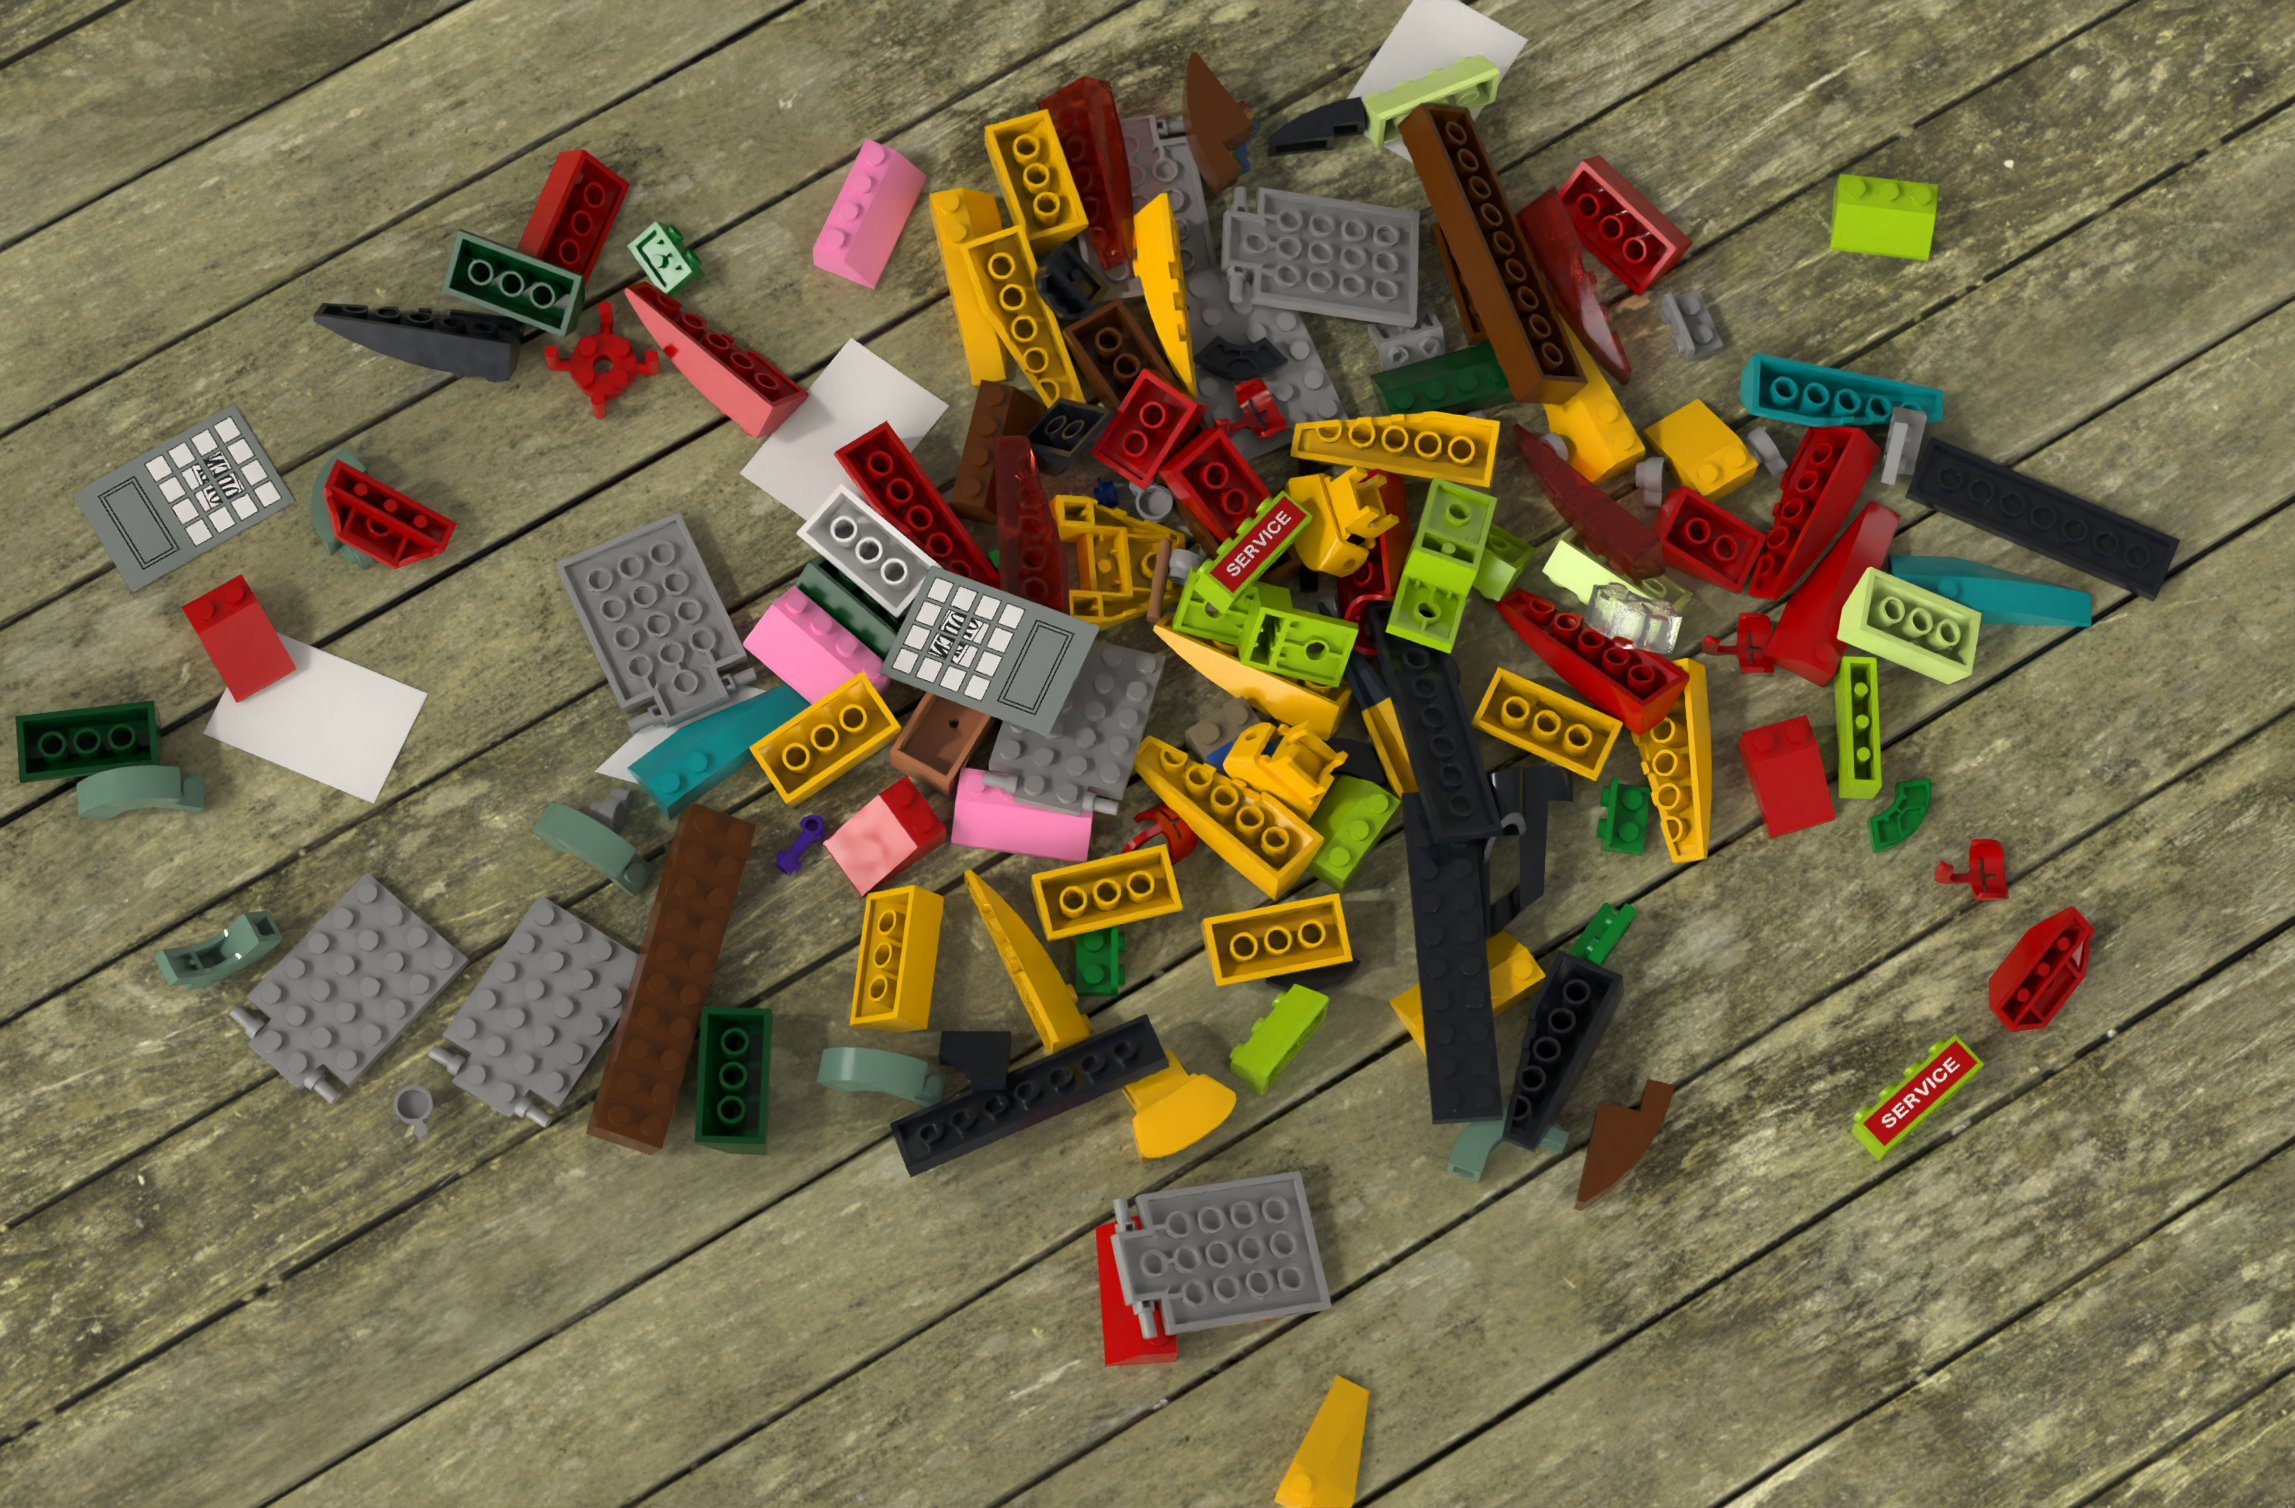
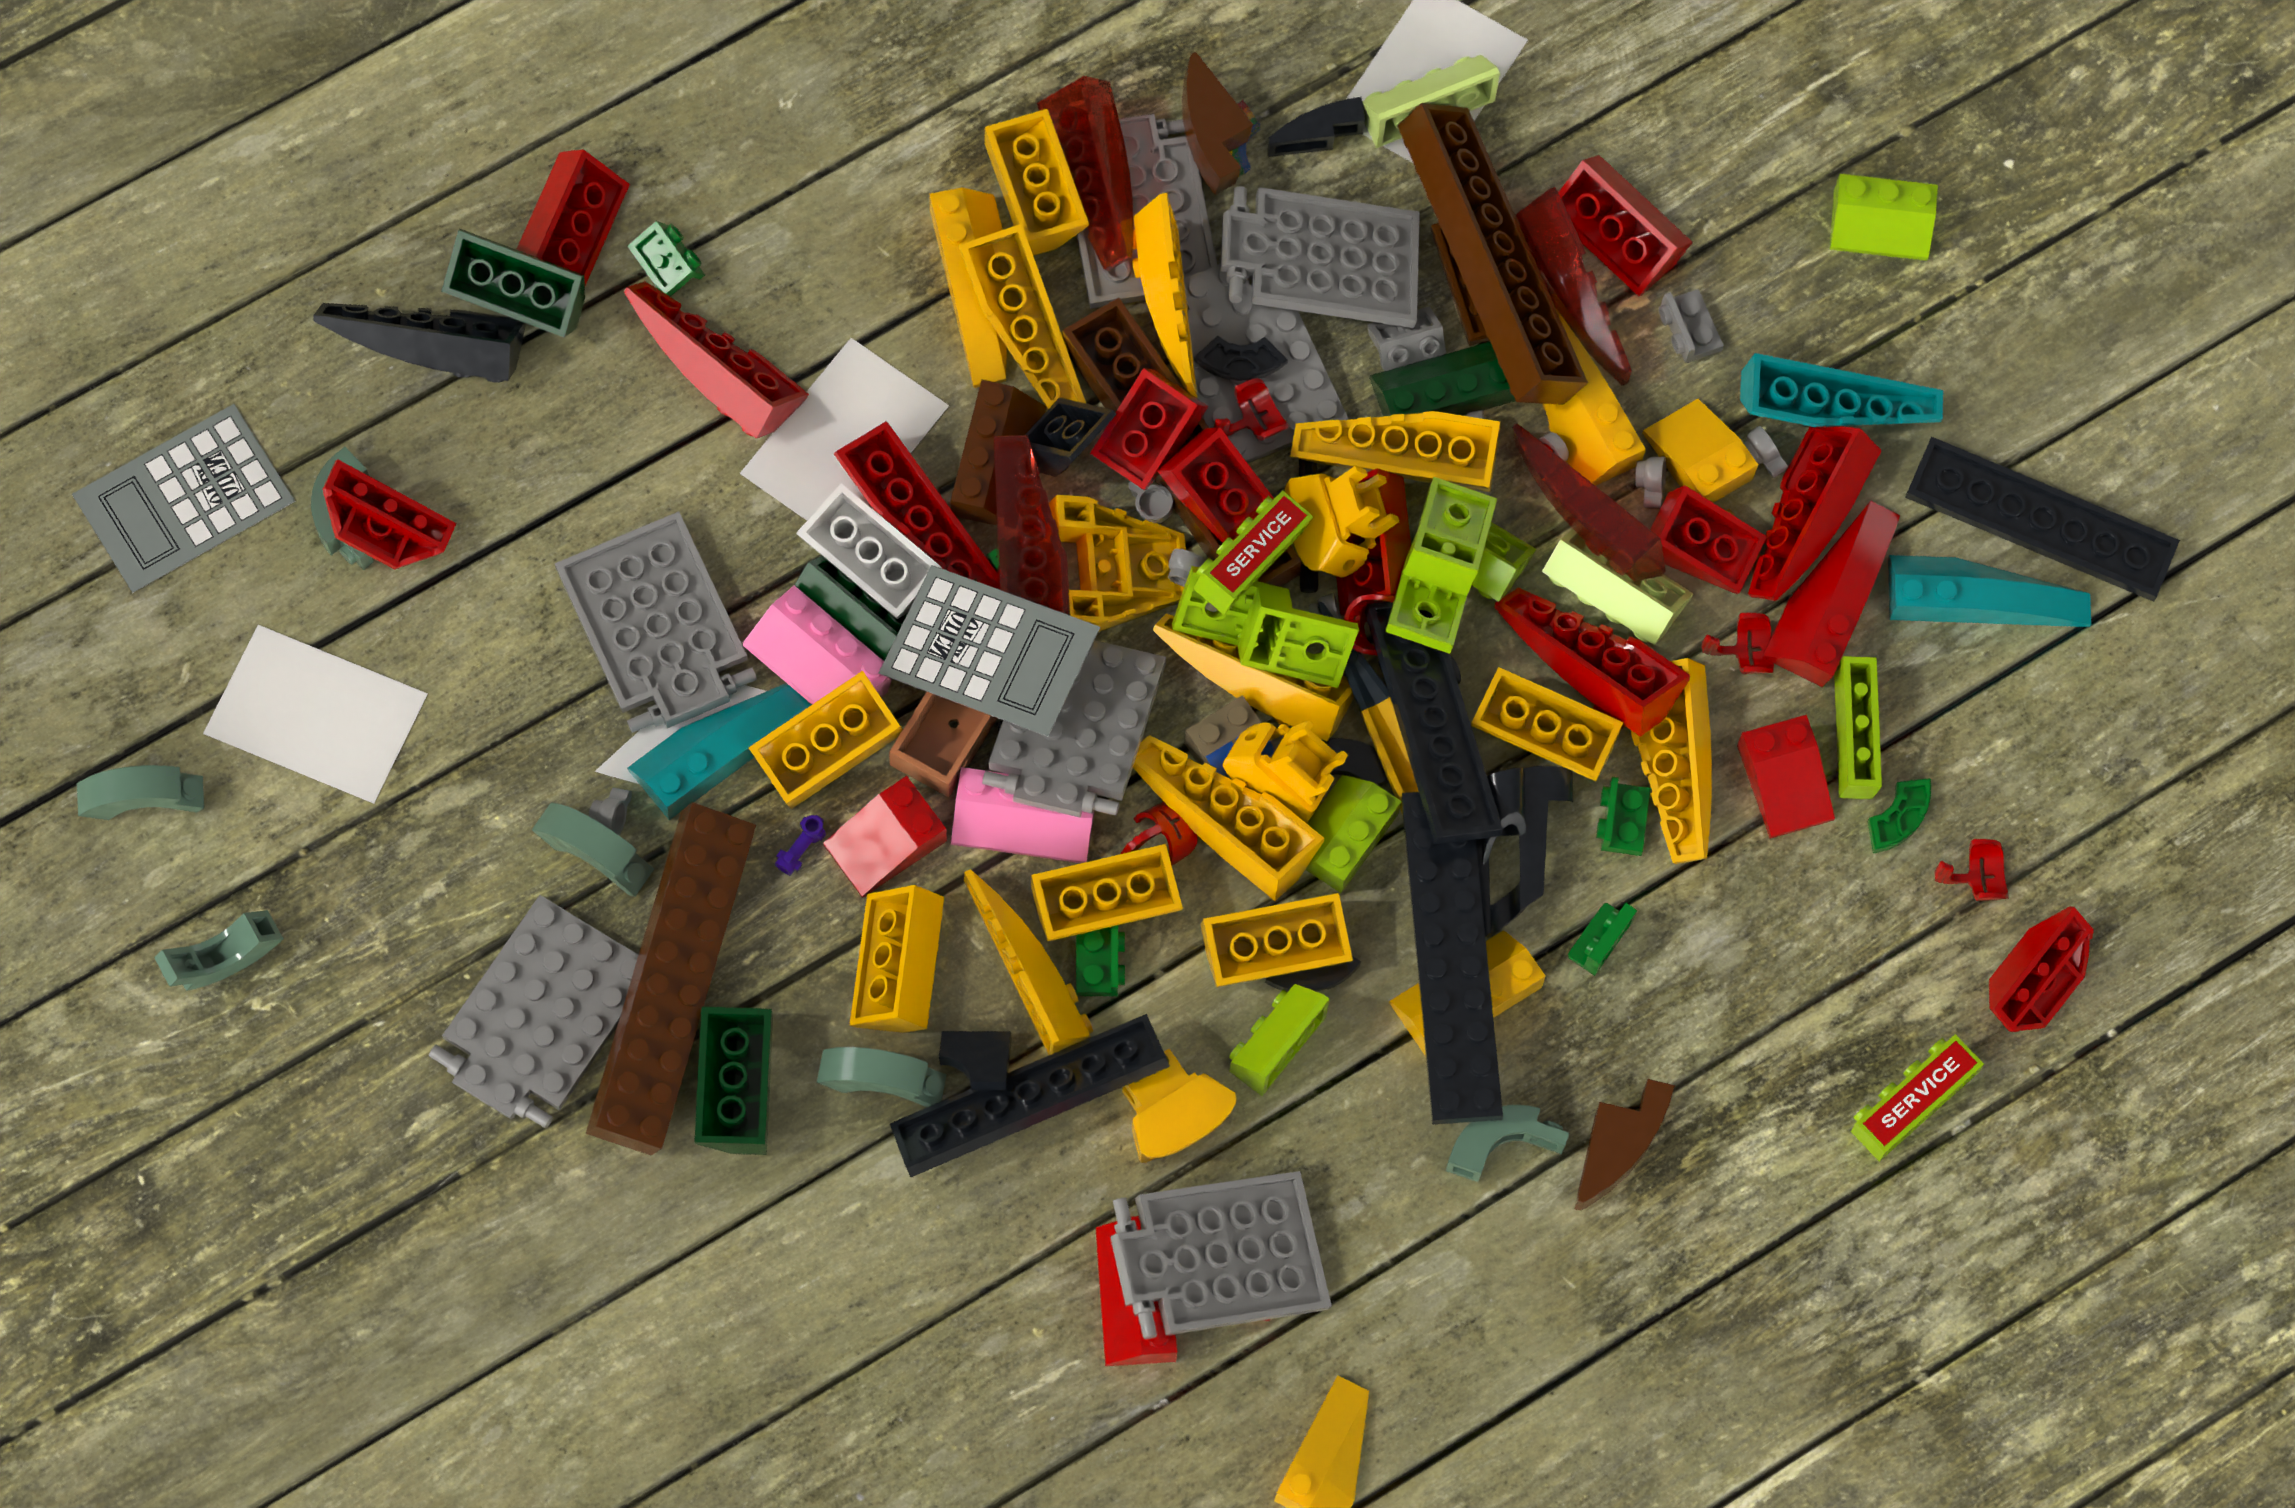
(87, 740): dark green slope -> none
(238, 638): red slope -> none
(348, 989): light grey plate -> none
(414, 1107): light grey piece -> none
(603, 347): red plate -> none
(869, 215): bright pink slope -> none
(1068, 283): black slope -> none
(1106, 493): clear blue plate -> none
(1159, 580): medium nougat piece -> none
(1558, 1044): black wedge -> none
(1646, 622): clear brick -> none
(1902, 444): light grey bracket -> none
(1910, 626): yellowish green slope -> none

